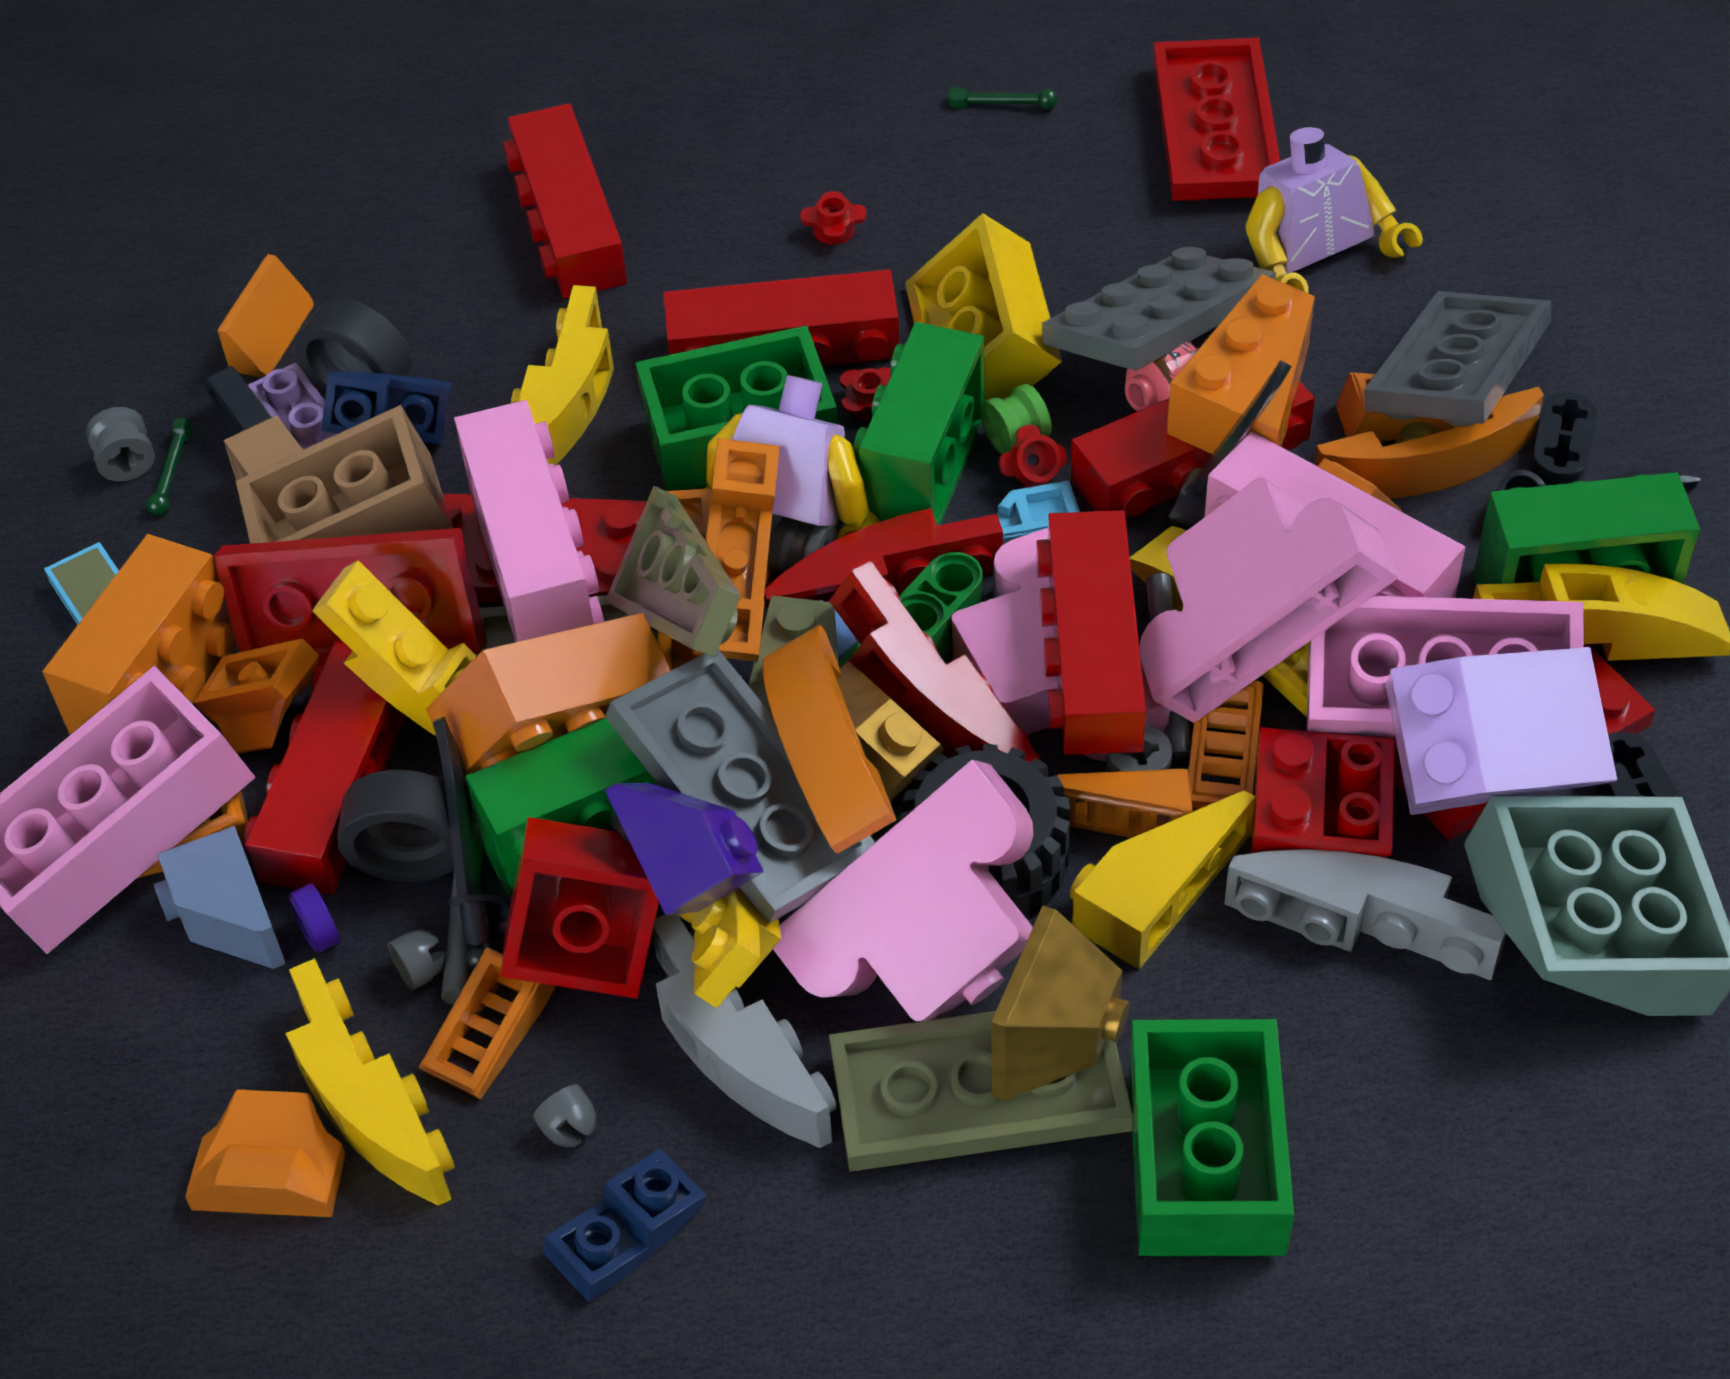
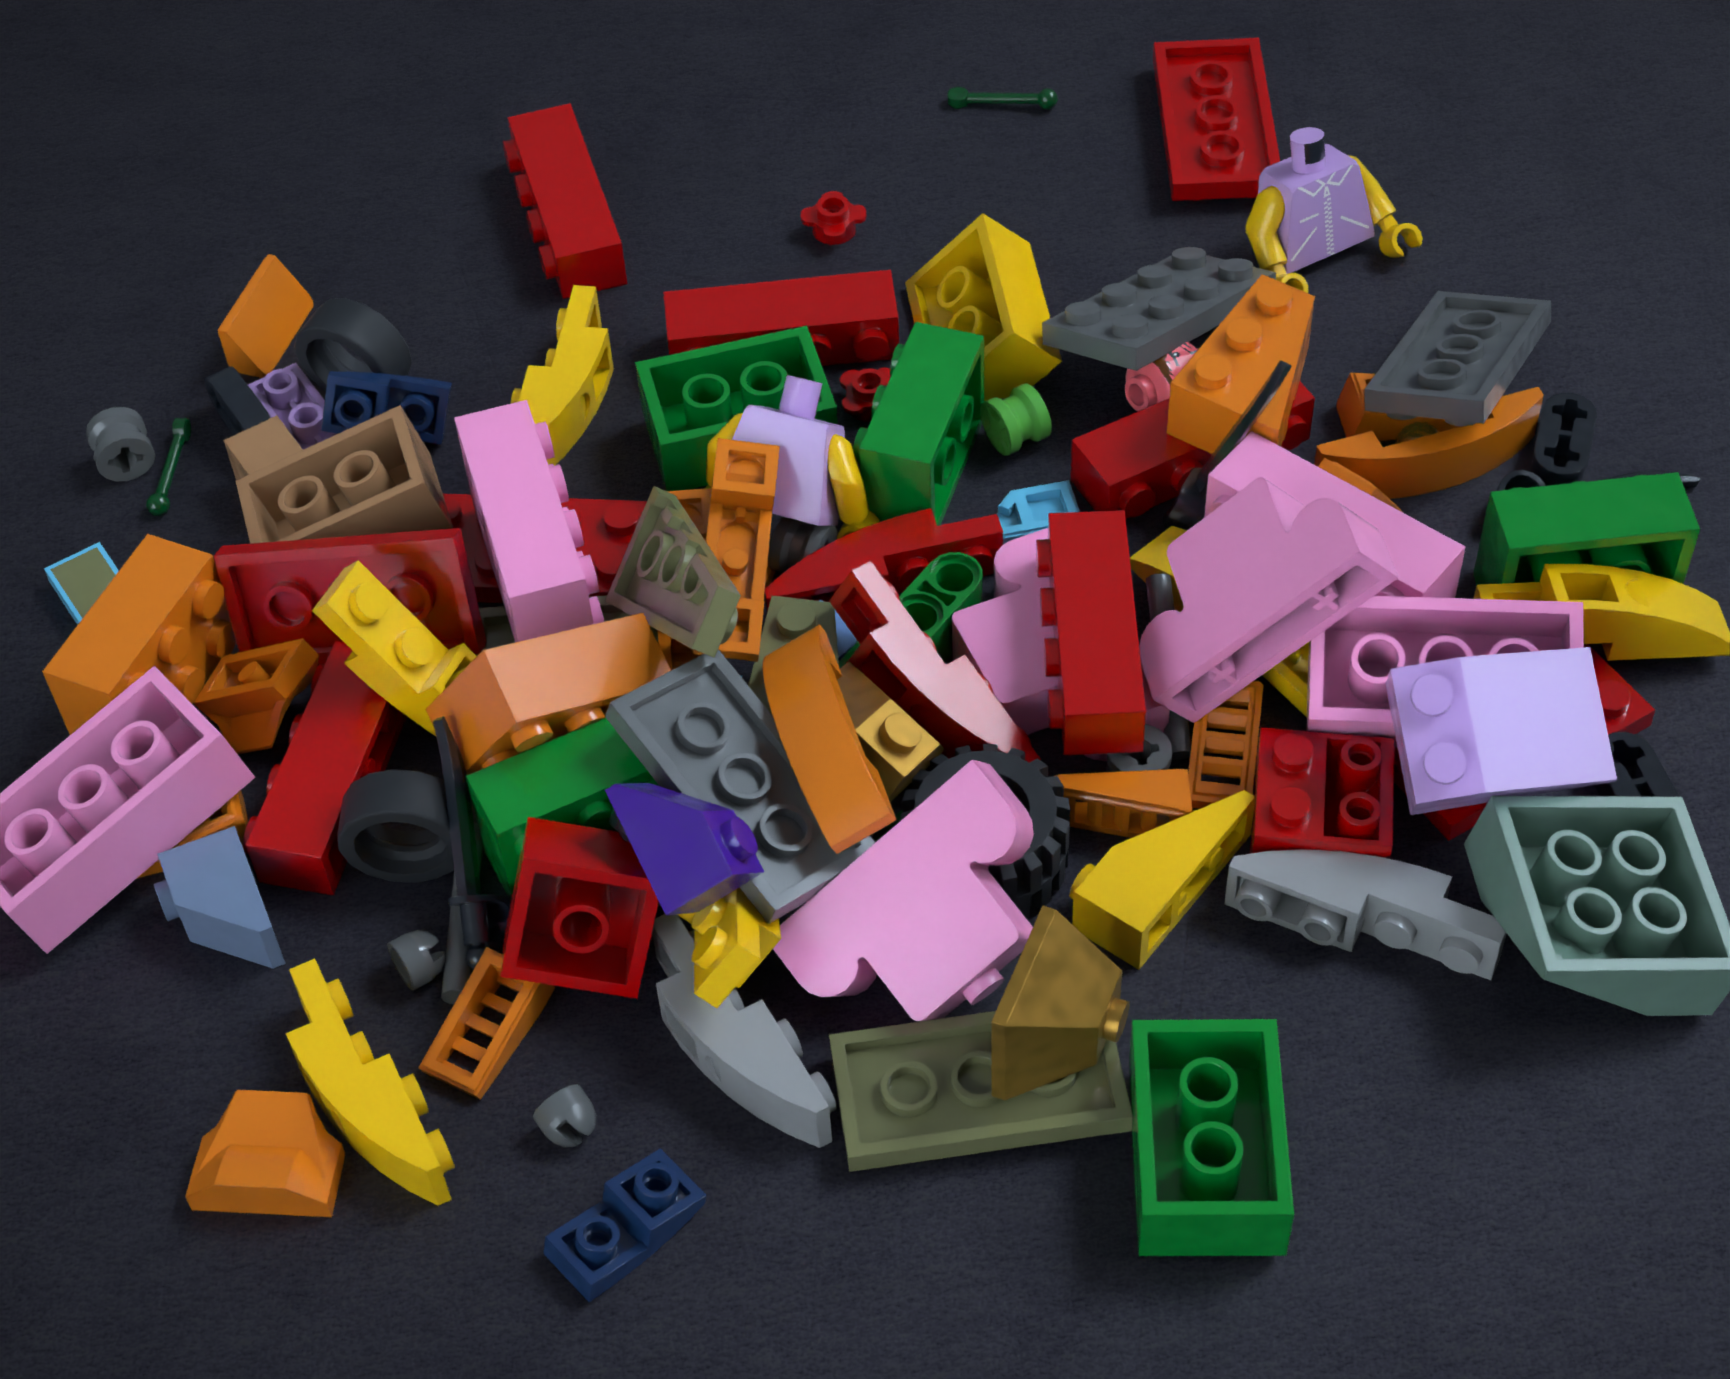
(314, 918): dark purple tile -> none
(1029, 442): red plate -> none

